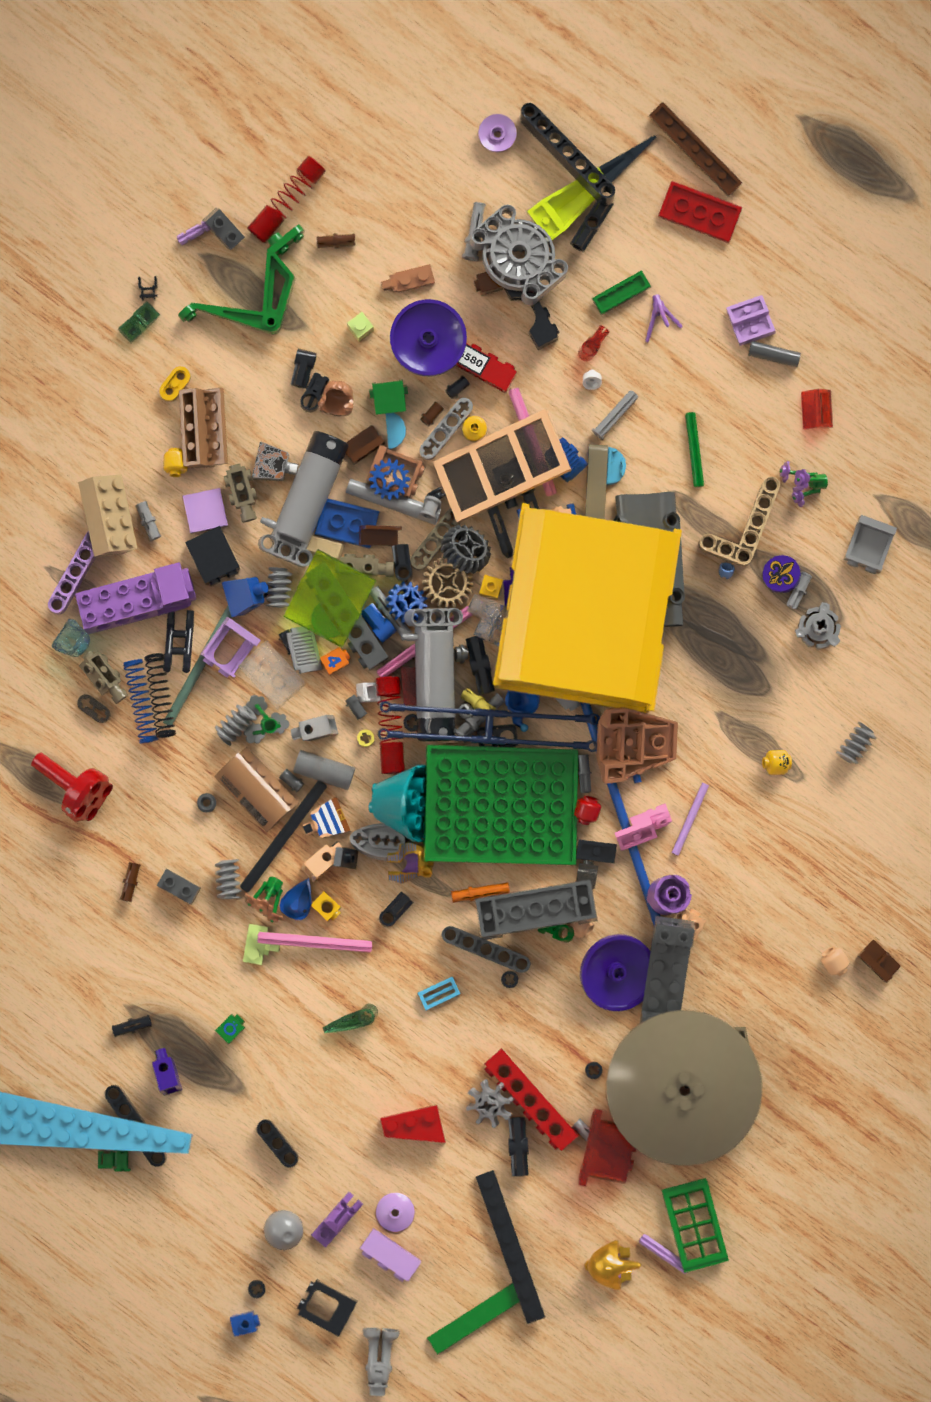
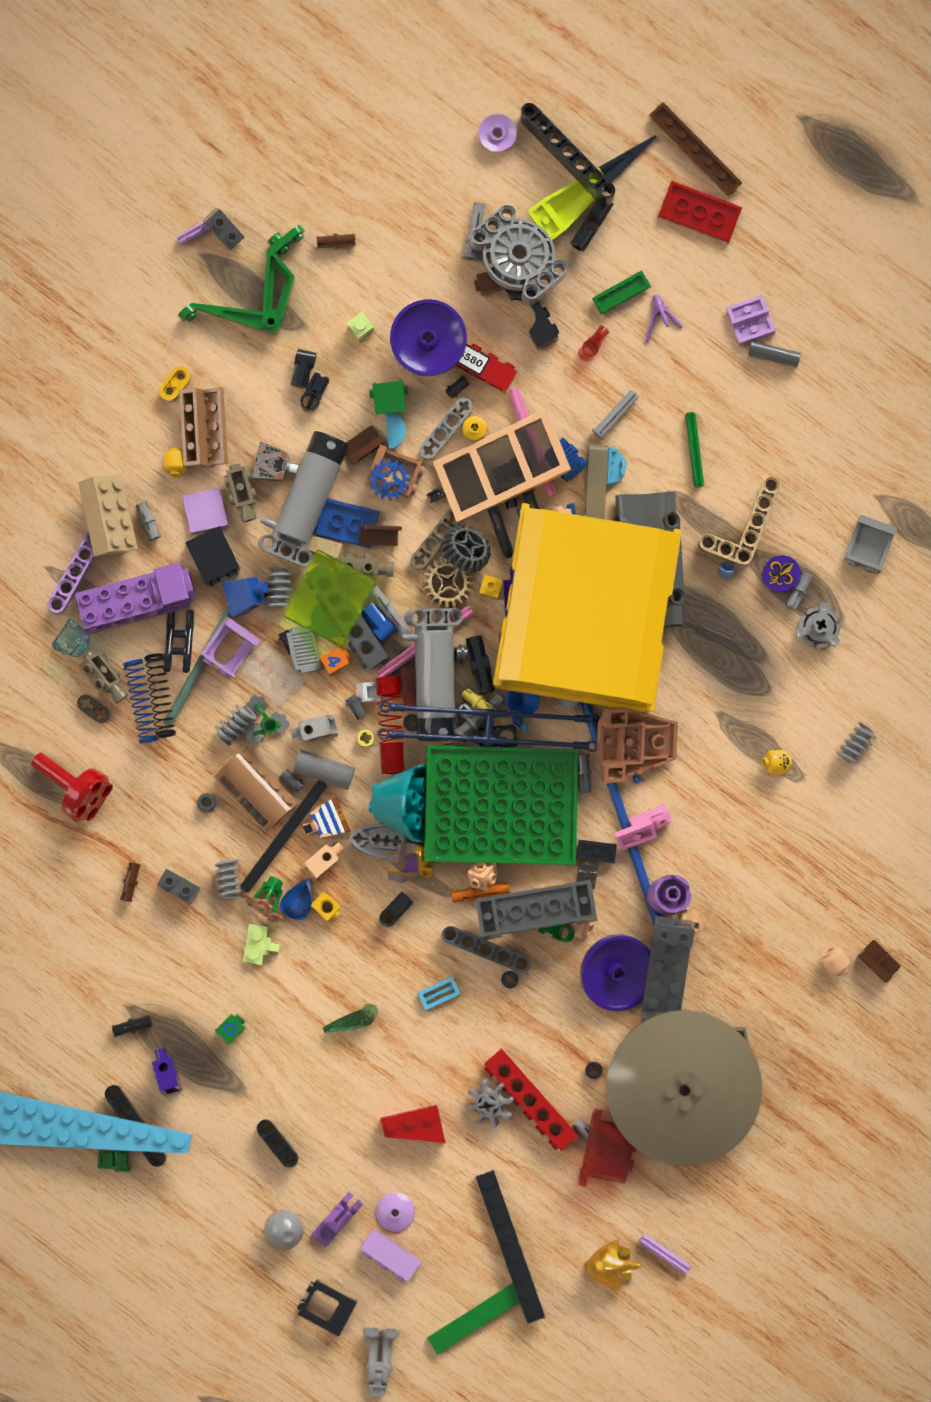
(138, 322): clear green slope -> none
(155, 286): black piece -> none
(244, 1323): blue brick -> none
(254, 1283): black bush -> none
(270, 219): red piece -> none
(314, 942): bright pink axle -> none
(337, 399): nougat hair -> none
(345, 858): black plate -> none
(399, 605): blue gear -> none
(402, 561): black piece -> none
(409, 279): nougat hinge -> none
(427, 511): light grey axle -> none
(431, 414): reddish brown pin -> none
(482, 875): none -> light nougat brick
(491, 618): clear brick -> none
(518, 1146): black piece -> none
(587, 810): red head -> none
(592, 380): white tile -> none
(686, 1189): green piece -> none
(690, 819): lavender bar -> none
(802, 479): plant -> none
(817, 409): clear red panel -> none

